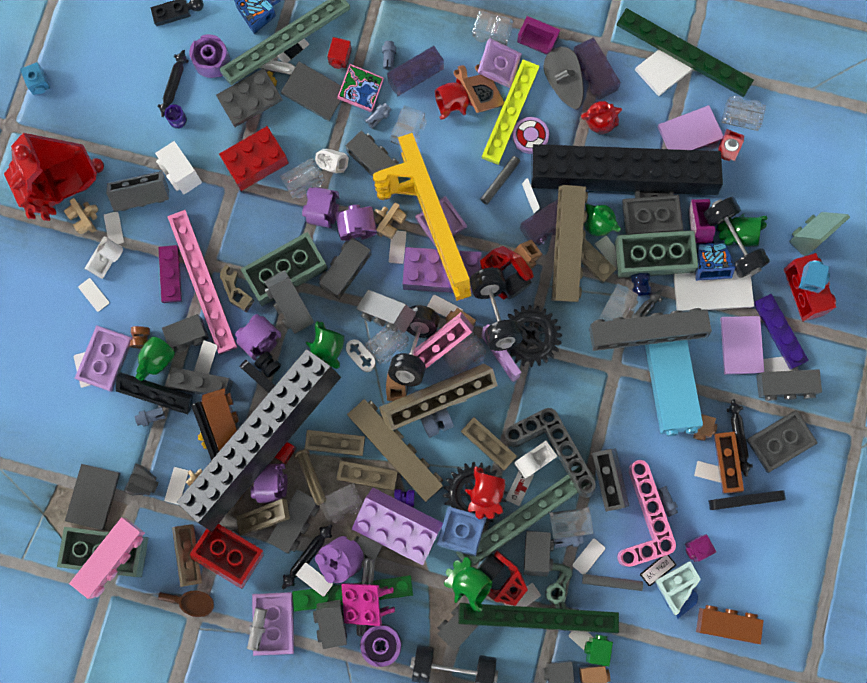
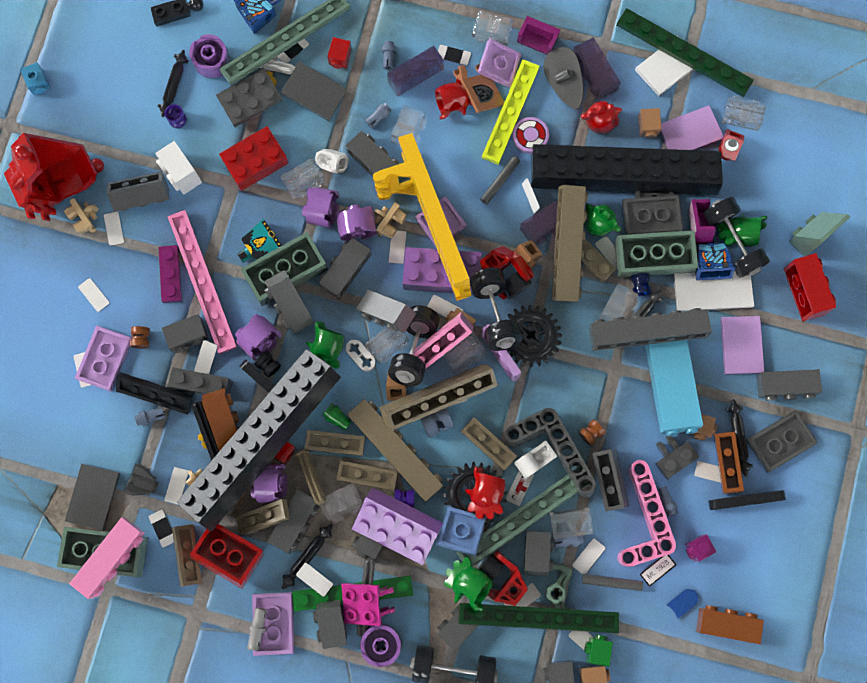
(103, 257): white plate -> none
(153, 358): green piece -> none
(162, 528): none -> sticker
(192, 602): reddish brown piece -> none
(229, 283): dark tan piece -> none
(258, 242): none -> torso
(336, 416): none -> green cone
(339, 560): medium lavender brick -> none
(360, 88): tile -> none
(454, 55): none -> sticker
(591, 432): none -> dark orange wheel
(649, 123): none -> medium nougat brick
(677, 459): none -> dark grey hinge
(678, 585): light aqua wing -> none
(776, 364): white sticker -> none
(780, 331): dark purple plate -> none
(814, 276): dark azure brick -> none

